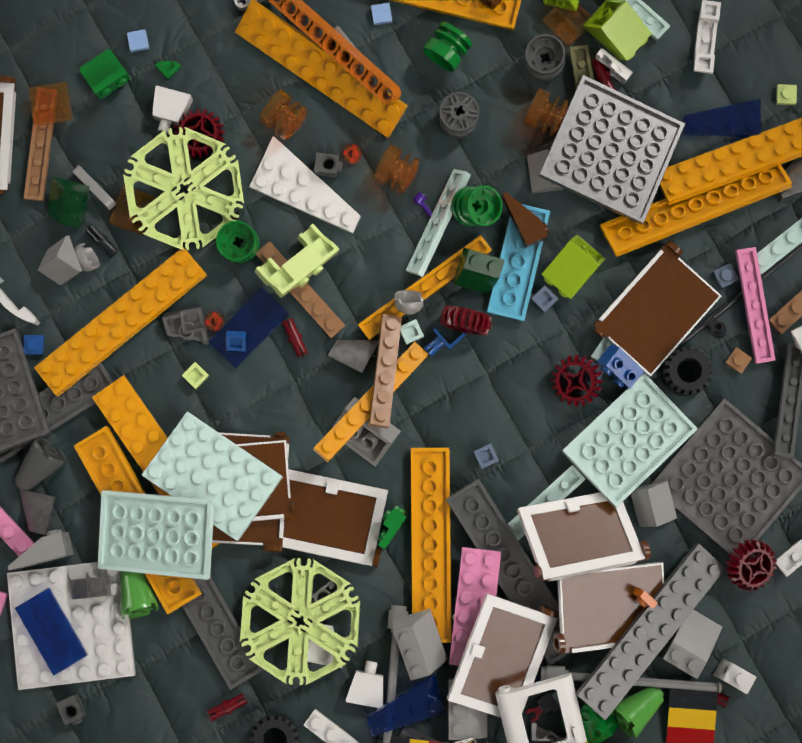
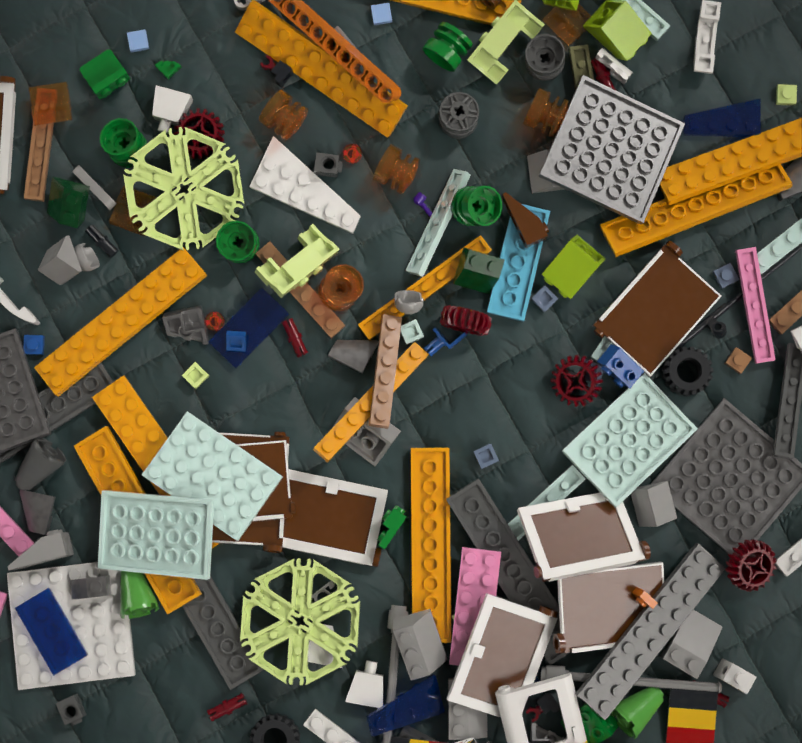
(121, 140): none -> green wheel
(280, 71): none -> black piece
(341, 277): none -> clear orange wheel
(495, 42): none -> yellowish green bracket

